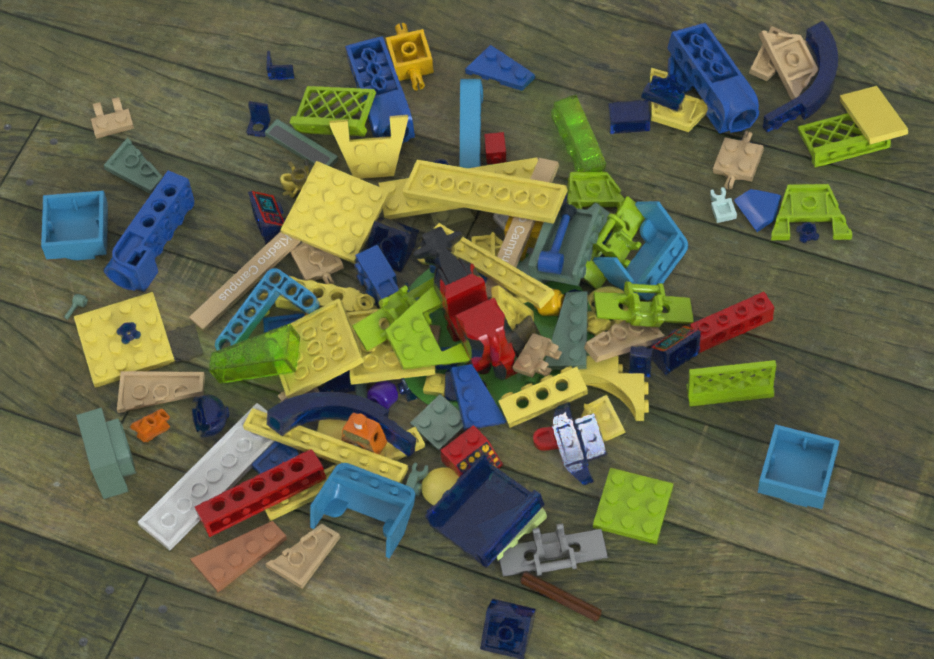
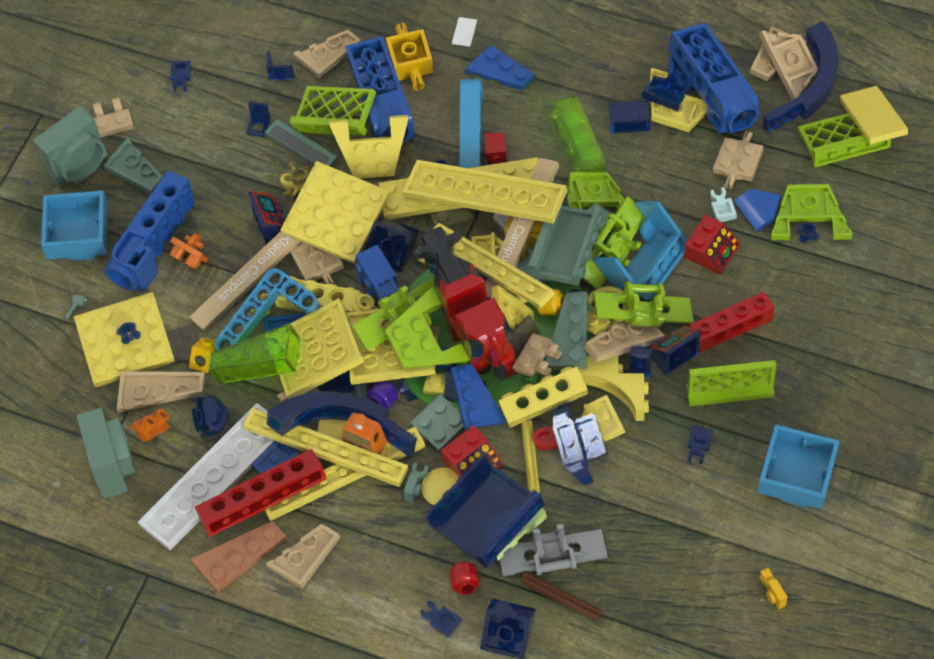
(70, 148): none -> sand green container
(180, 73): none -> clear blue plate
(180, 248): none -> orange hips
(204, 348): none -> yellow bracket
(325, 56): none -> tan wing
(367, 494): dark azure windscreen -> none
(443, 620): none -> clear blue plate
(464, 31): none -> white sticker
(464, 578): none -> red head
(529, 453): none -> light yellow axle
(552, 260): blue piece -> none
(633, 505): lime plate -> none
(699, 441): none -> clear blue plate
(711, 245): none -> red slope
(774, 590): none -> yellow plate

